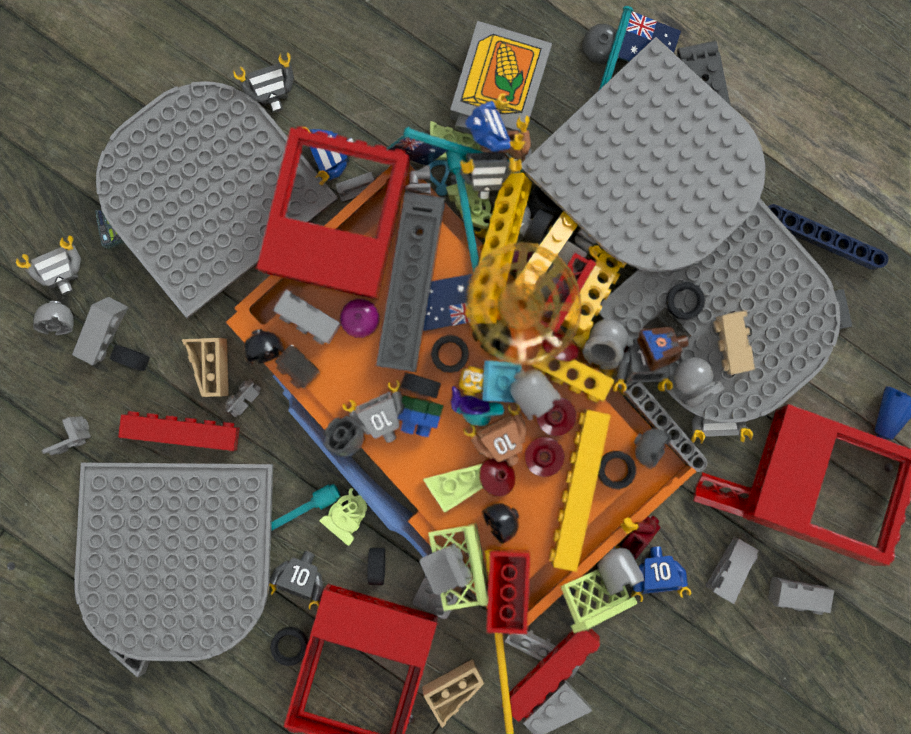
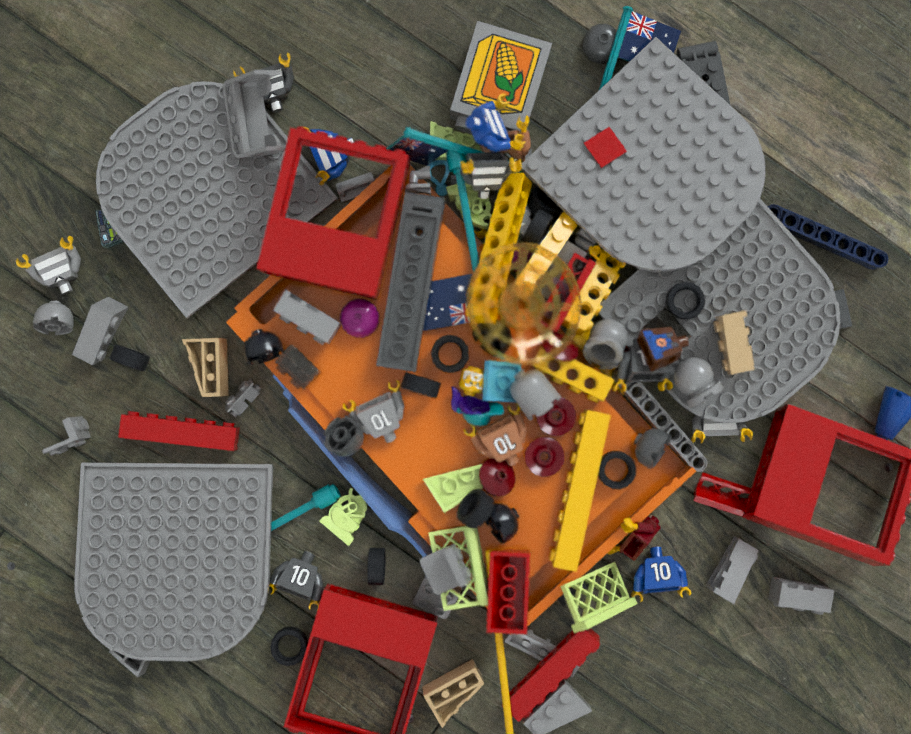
(248, 116): none -> light grey windscreen
(419, 412): hips -> none
(475, 508): none -> black tyre
(605, 147): none -> red sticker
(618, 570): light grey cylinder -> none

